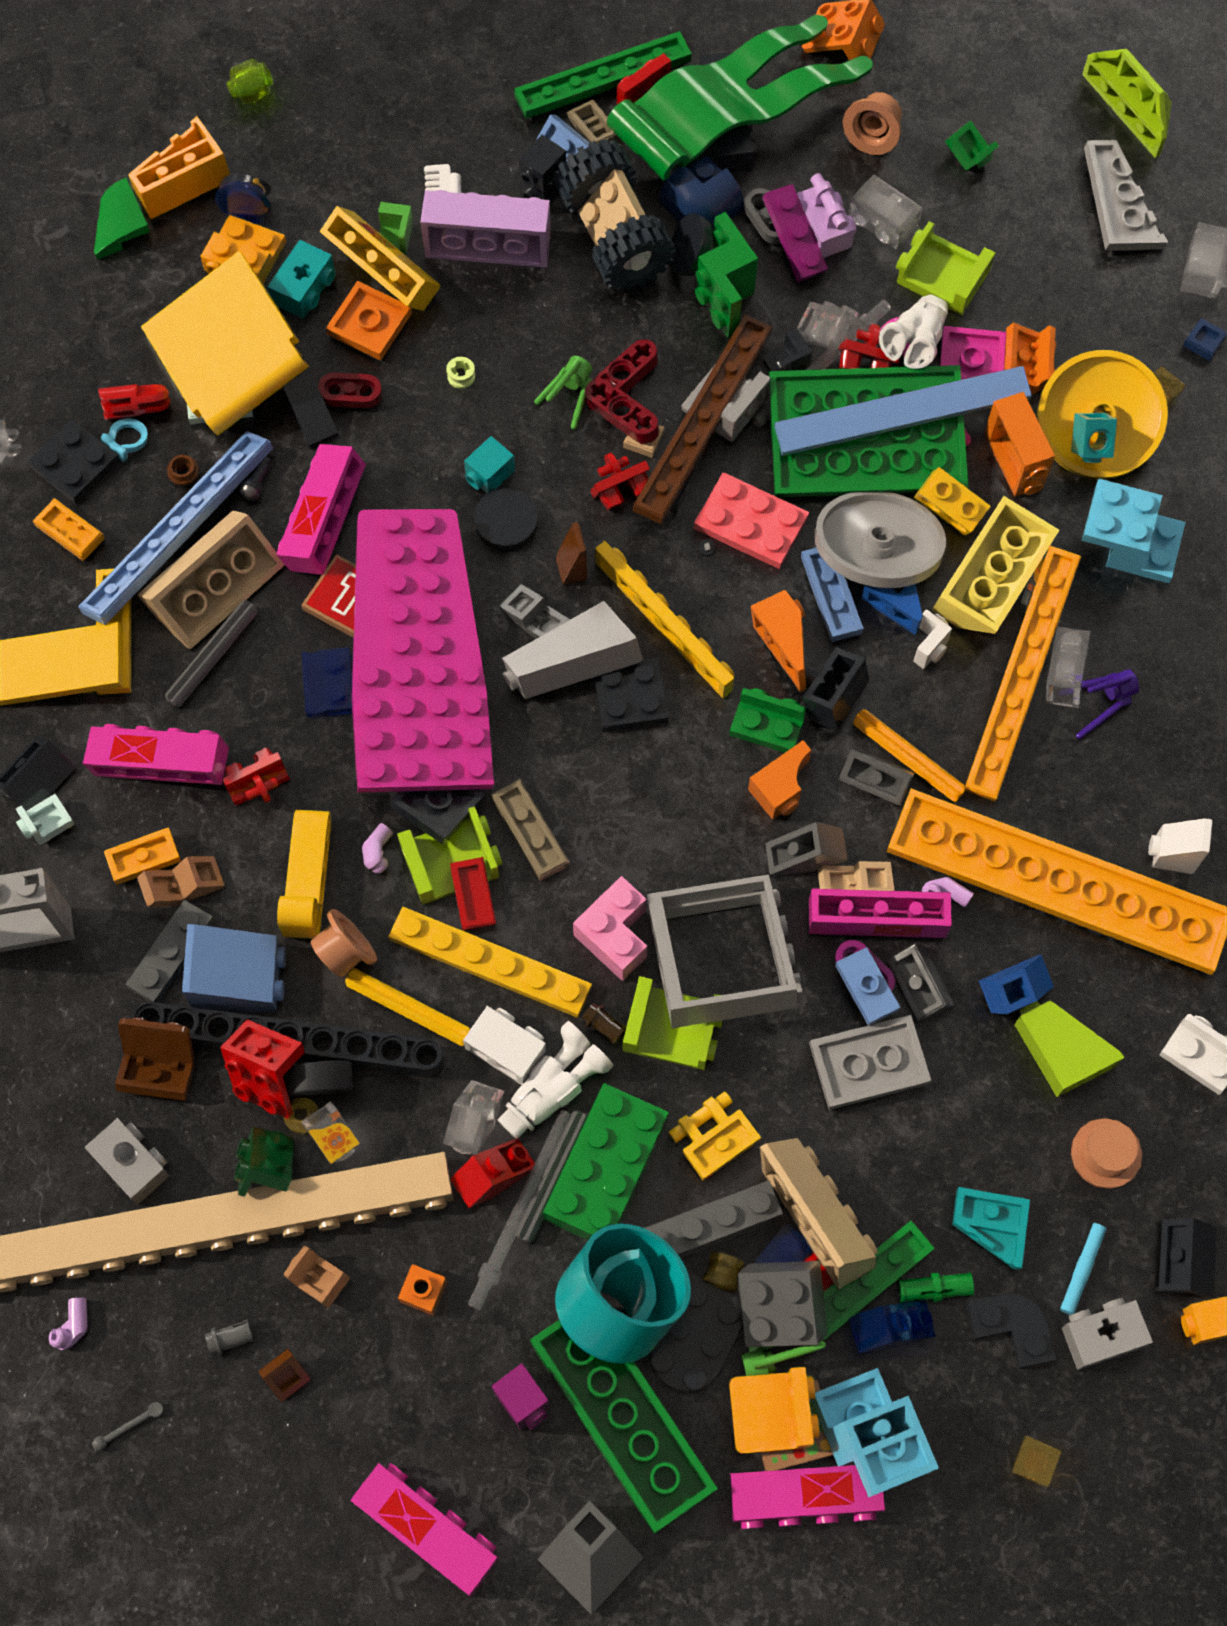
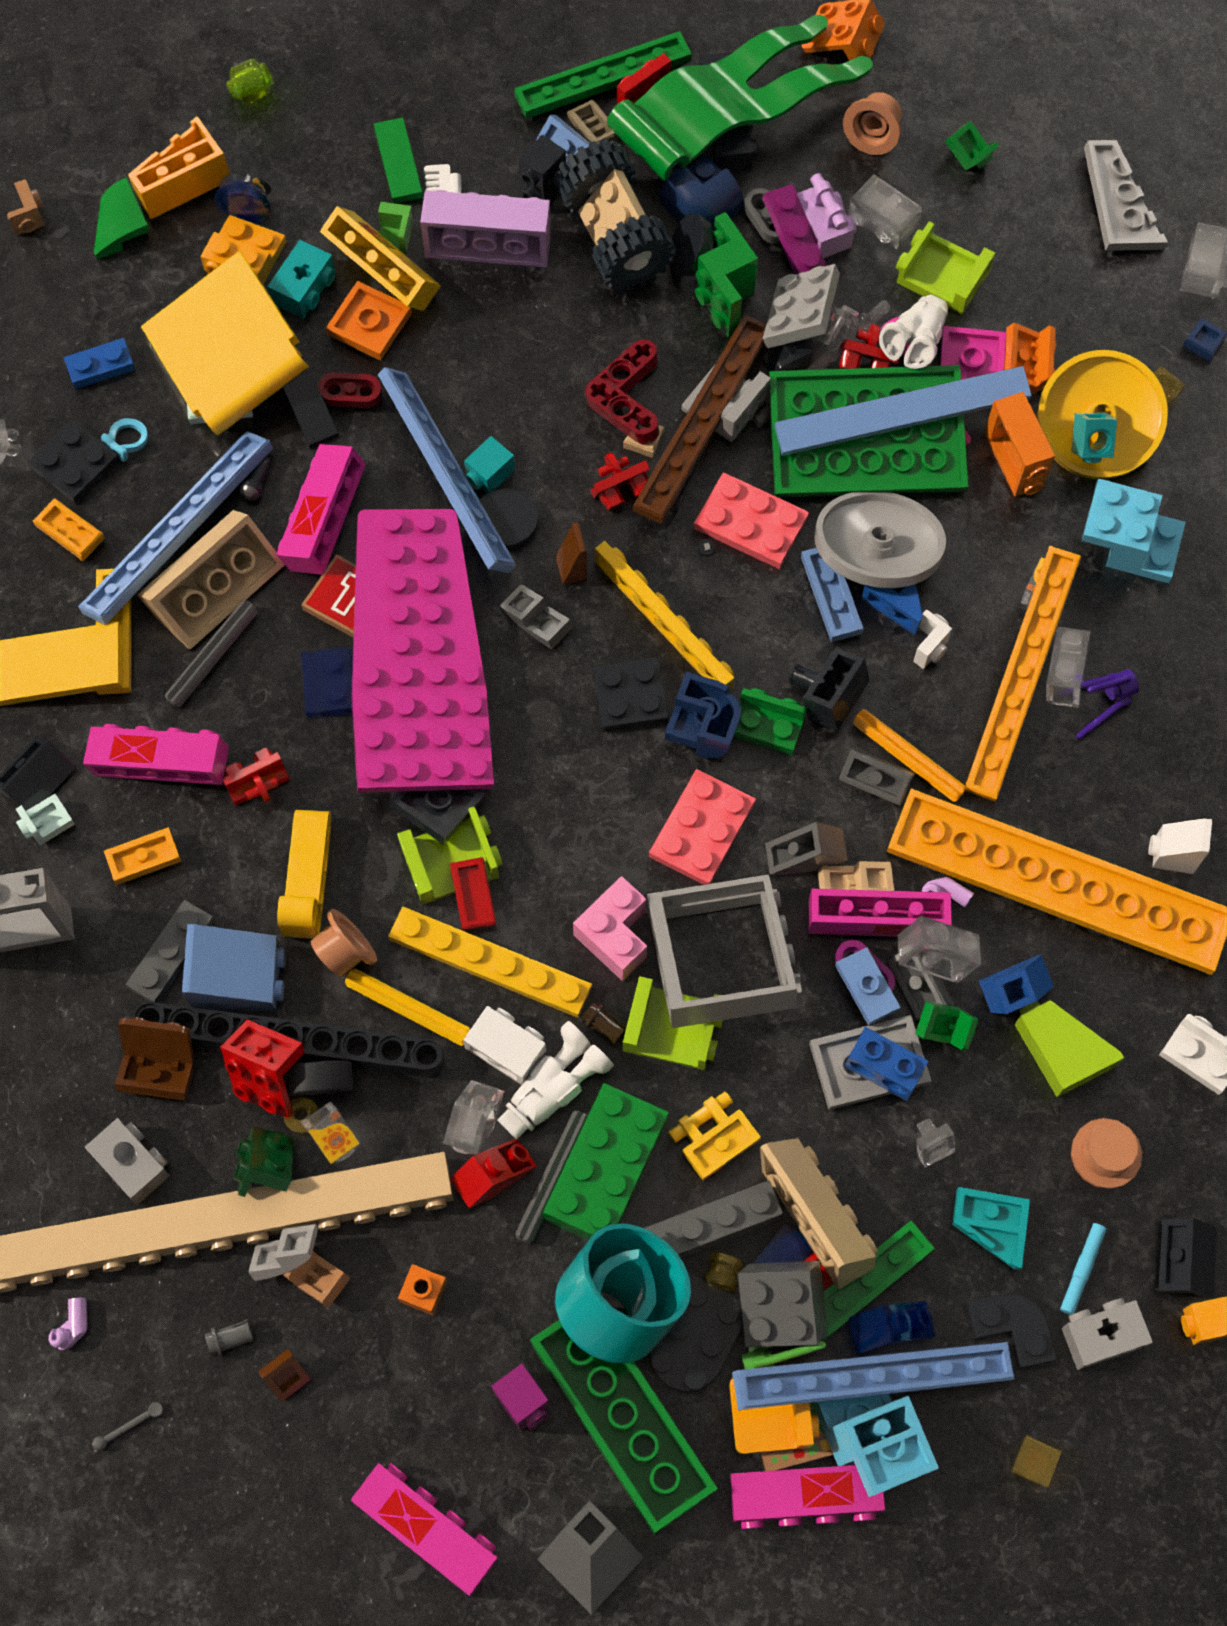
(26, 218): none -> medium nougat bracket
(99, 363): none -> blue plate
(133, 400): red arm -> none
(180, 463): reddish brown plate -> none
(187, 881): medium nougat slope -> none
(283, 1255): none -> light grey slope
(373, 851): lavender arm -> none
(398, 160): none -> green tile
(447, 471): none -> medium blue tile
(461, 381): yellowish green bush -> none
(490, 1271): clear bar -> none
(530, 830): dark tan tile -> none
(572, 653): light grey slope -> none
(573, 375): bright green plant -> none
(702, 827): none -> coral plate
(704, 716): none -> dark blue brick
(777, 785): orange arch -> none
(781, 628): orange slope -> none
(801, 306): none -> light grey plate
(872, 1376): none -> medium blue tile
(886, 1063): none -> blue brick
(934, 1142): none -> clear tile
(935, 1287): green pin -> none
(939, 949): none -> clear brick
(947, 1025): none -> green bracket
(952, 501): yellow brick -> none
(995, 569): light yellow slope -> none
(1131, 95): lime wedge -> none

